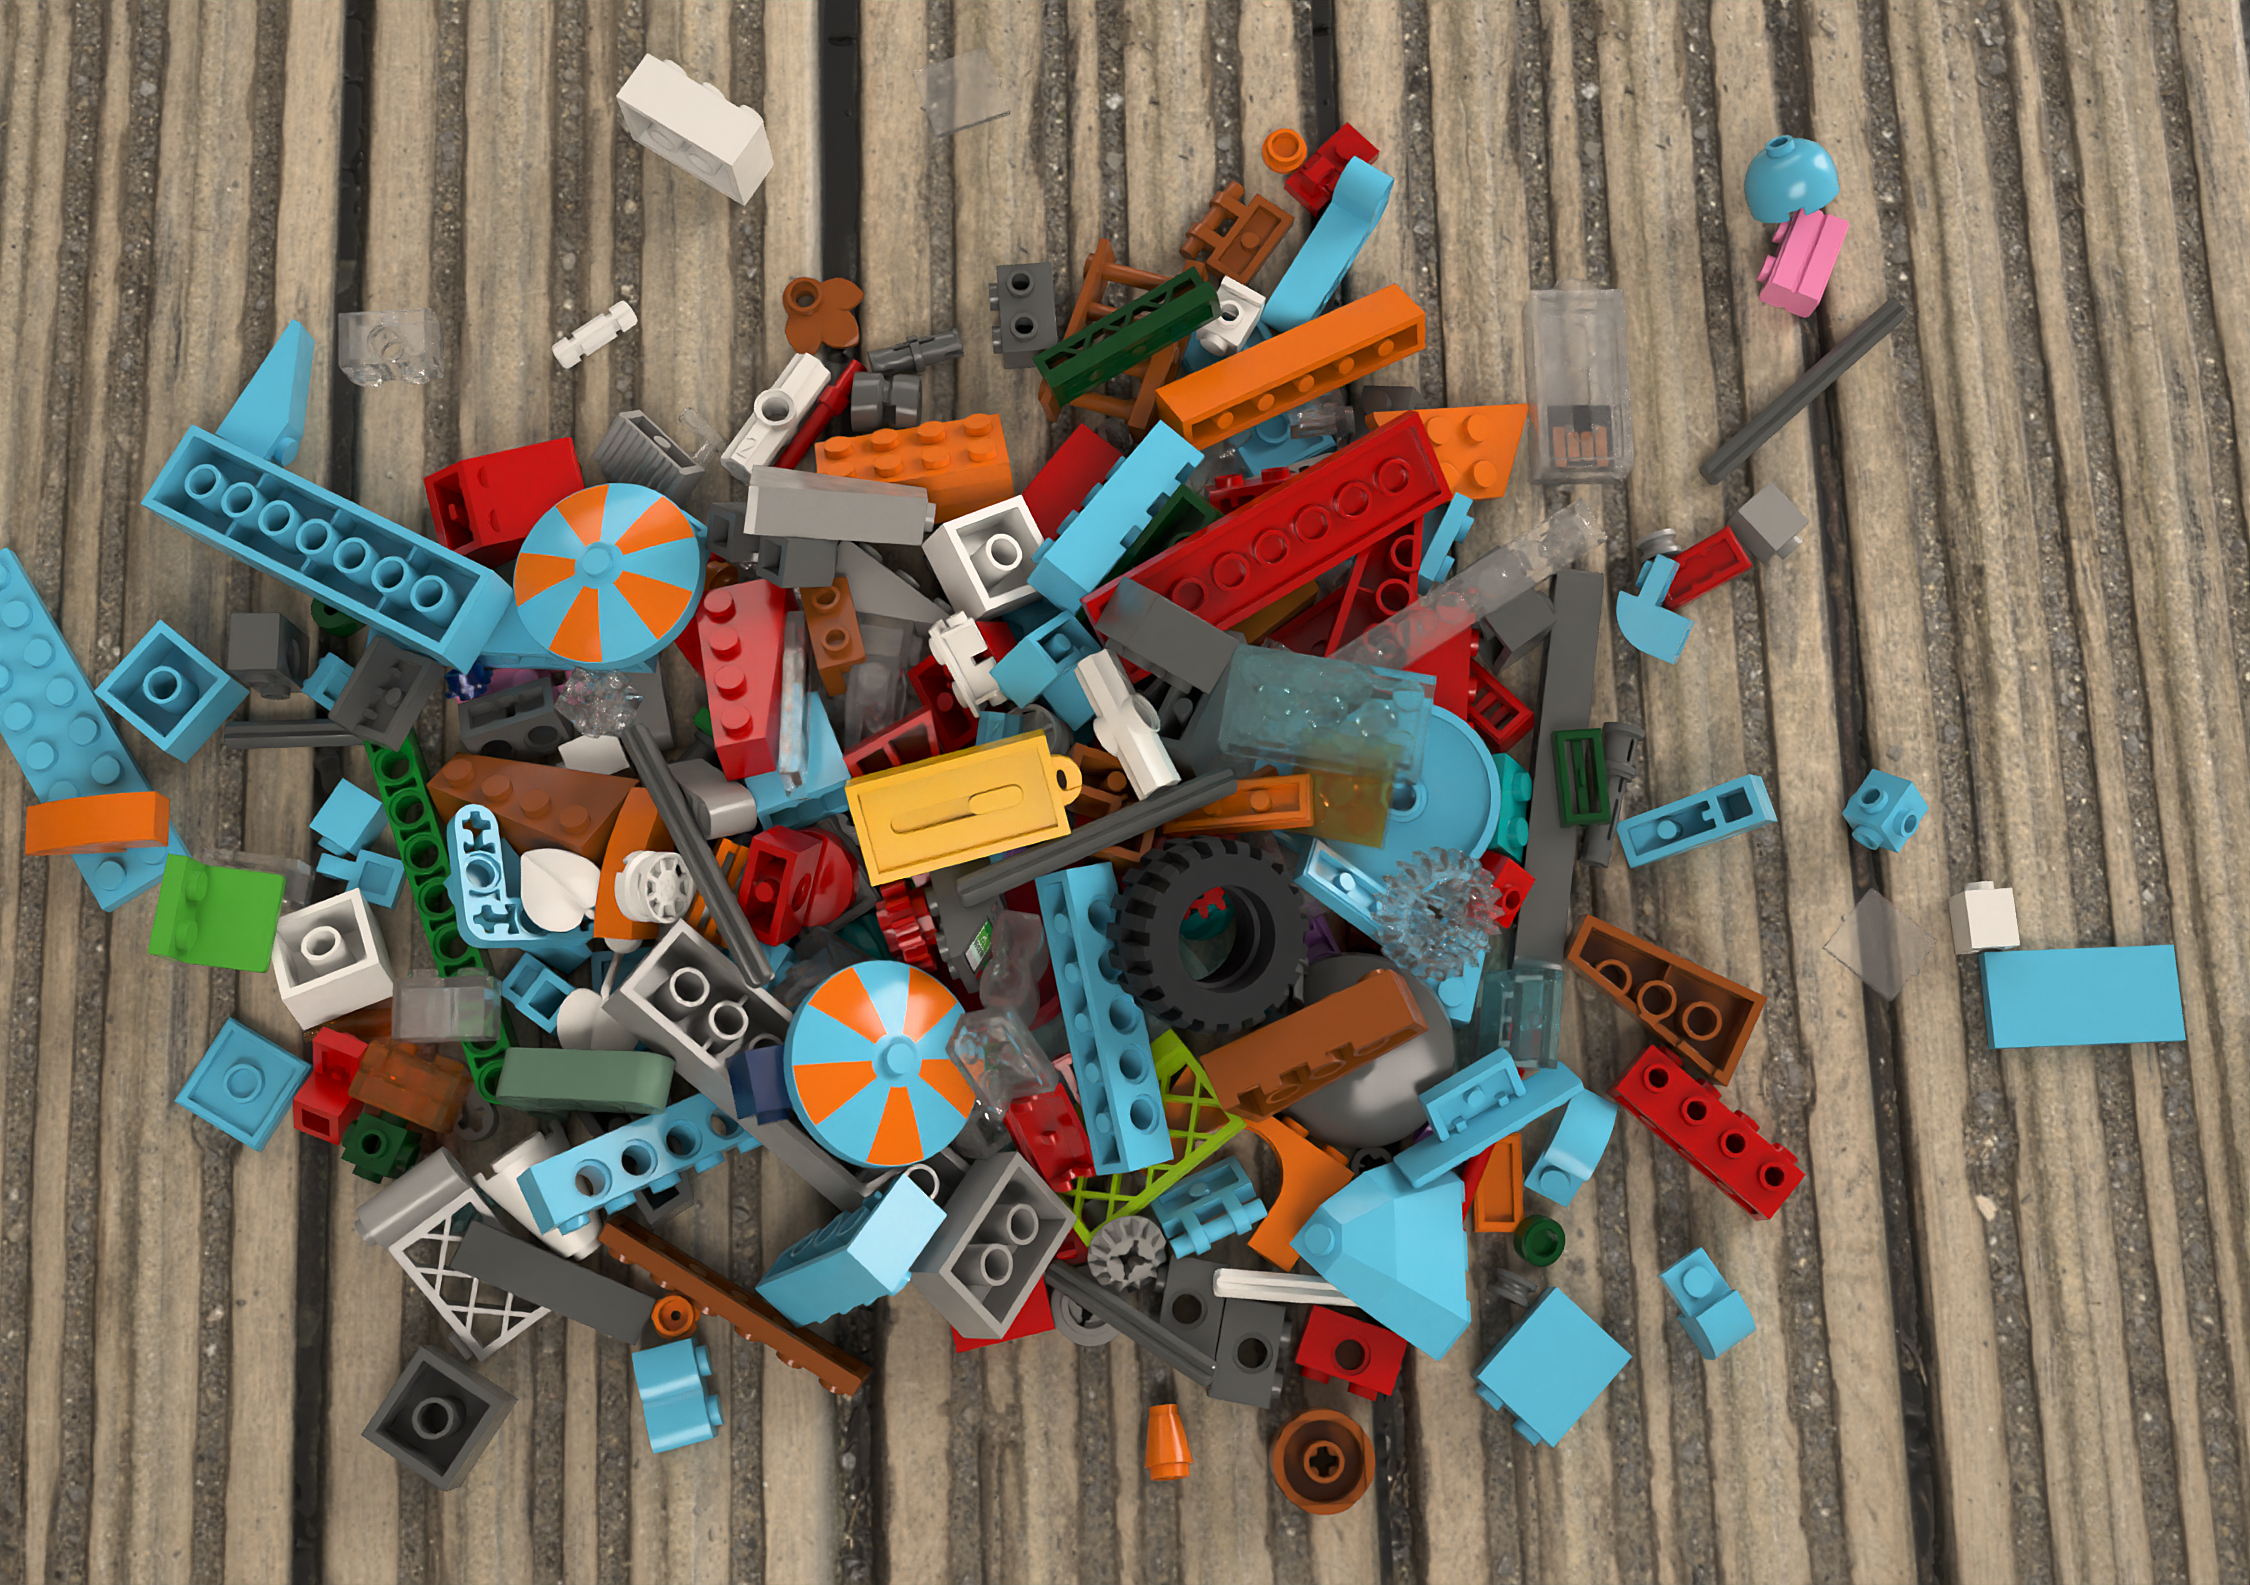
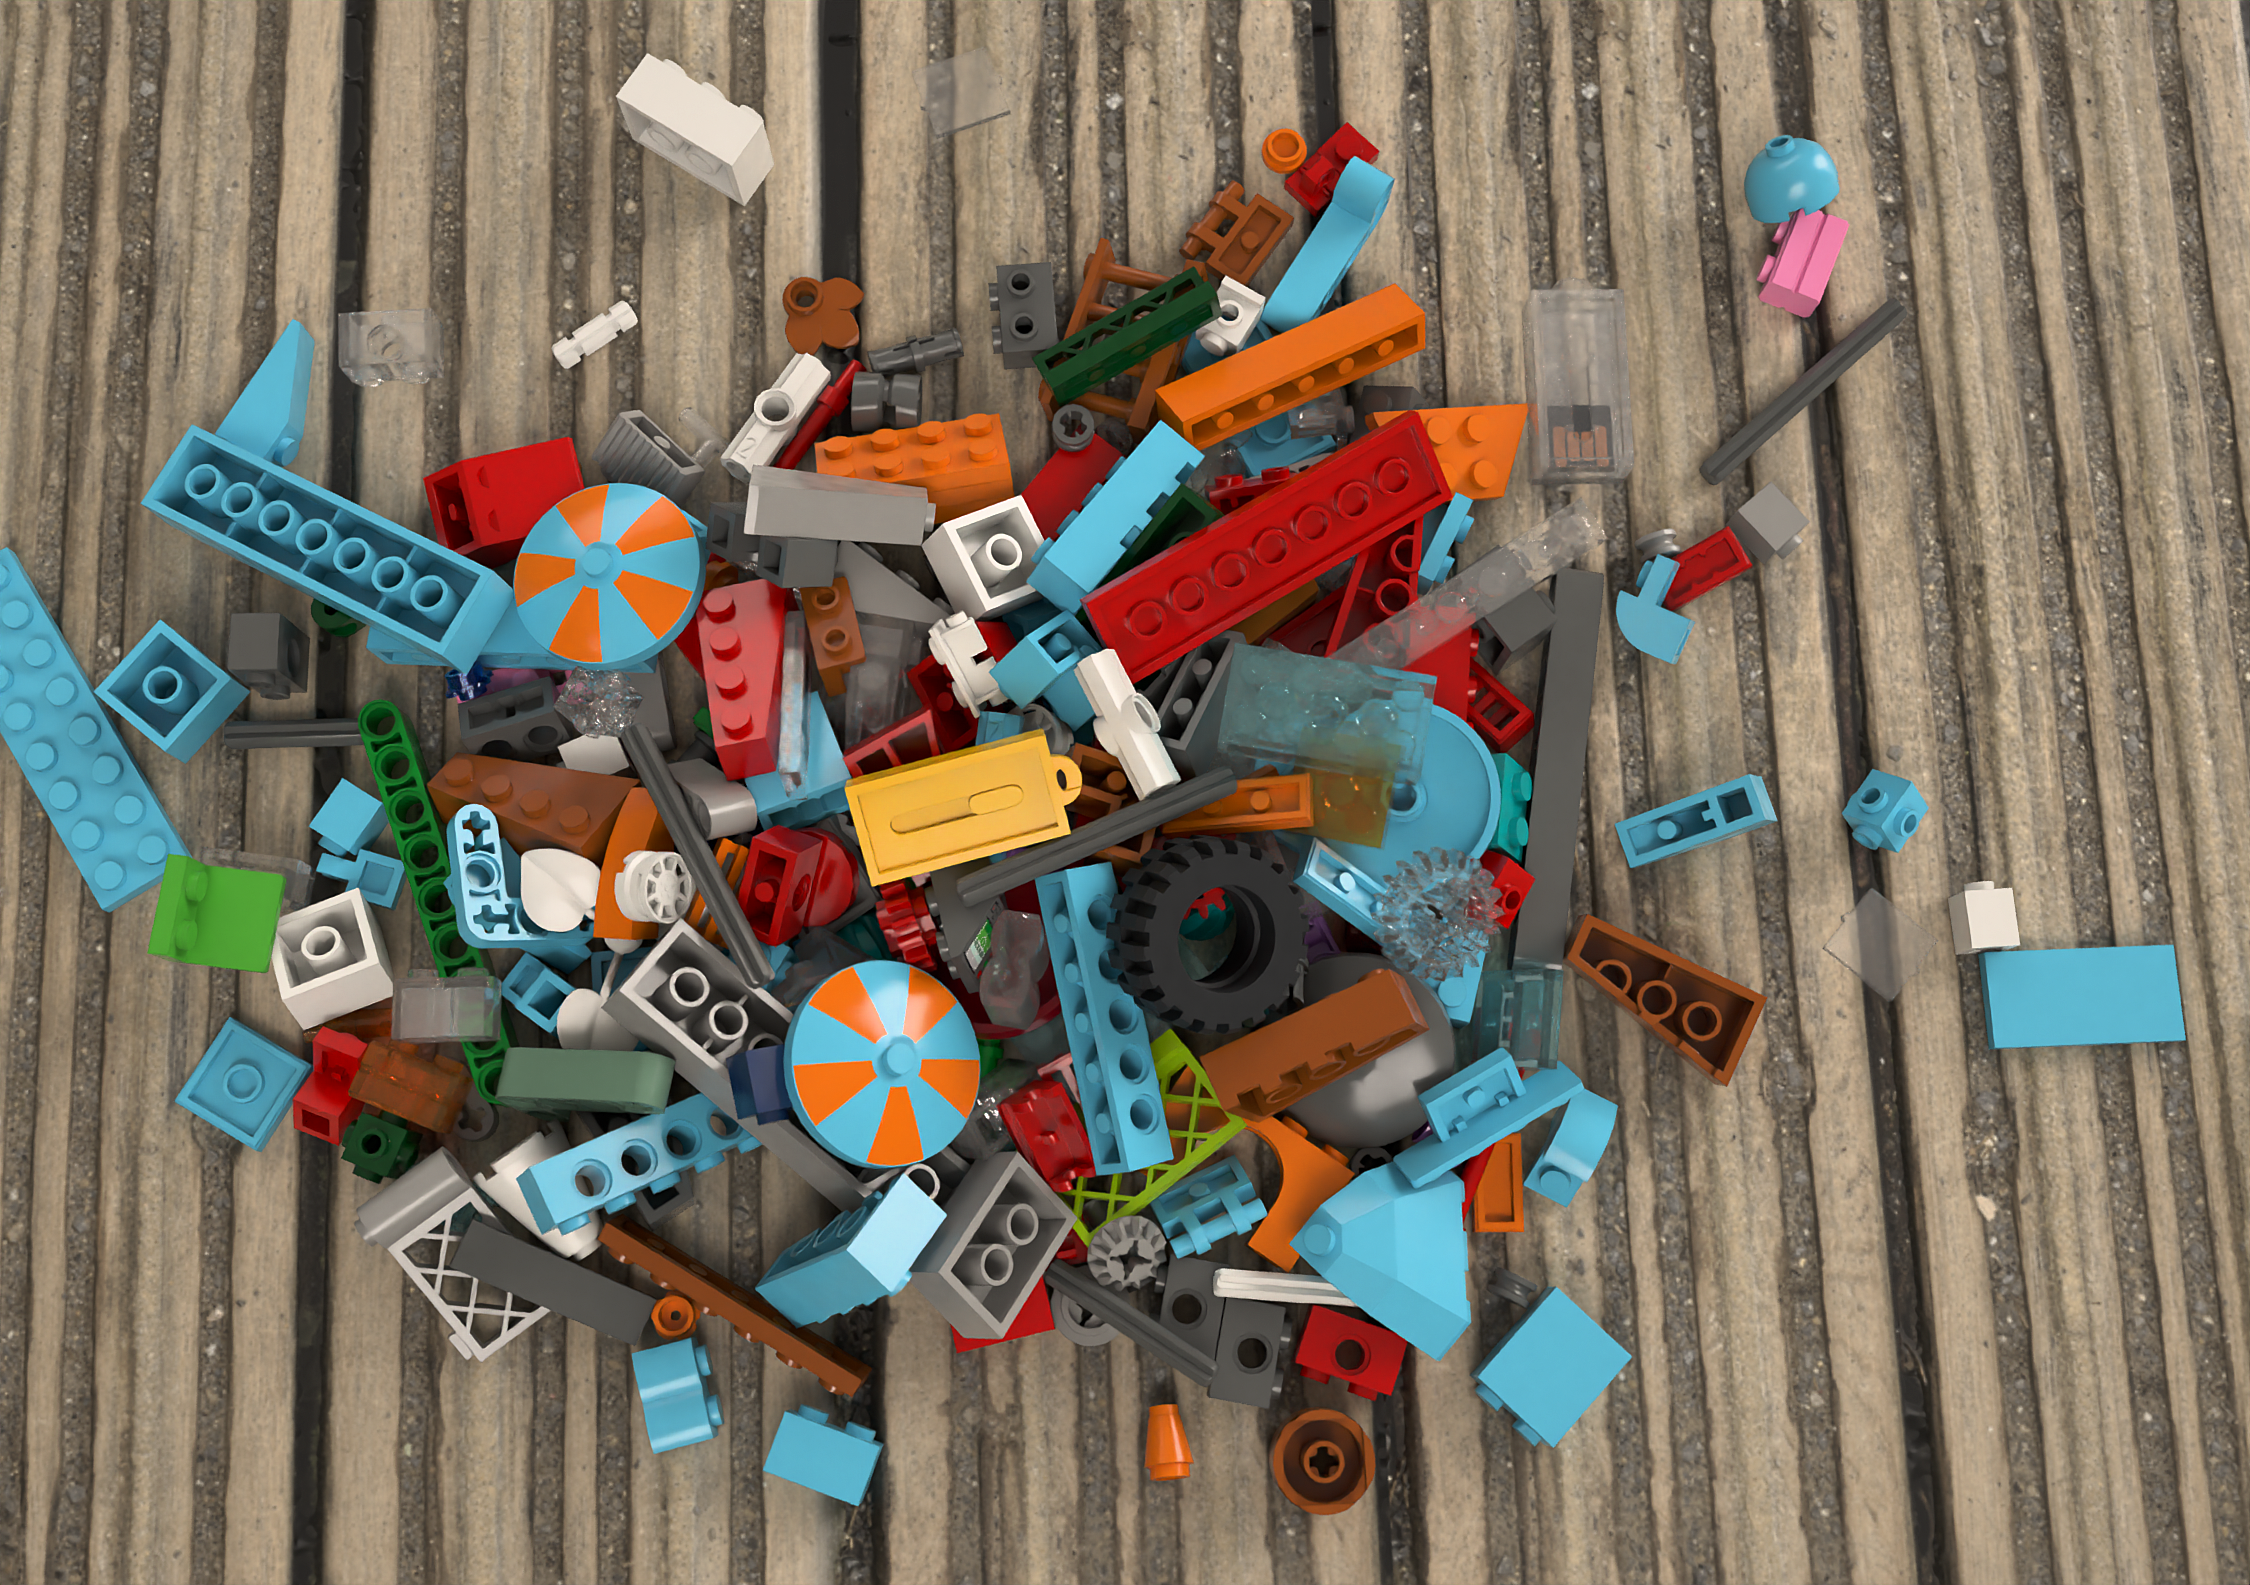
(98, 824): orange slope -> none
(328, 680): medium azure tile -> none
(385, 694): dark grey bracket -> none
(439, 1417): dark grey brick -> none
(823, 1454): none -> medium azure brick
(999, 1058): clear bracket -> none
(1078, 442): none -> dark grey bush
(1164, 638): dark grey brick -> none
(1539, 1240): dark green tile -> none
(1584, 817): dark green tile -> none
(1619, 755): dark grey pin -> none
(1706, 1132): red brick -> none
(1710, 1310): medium azure brick -> none

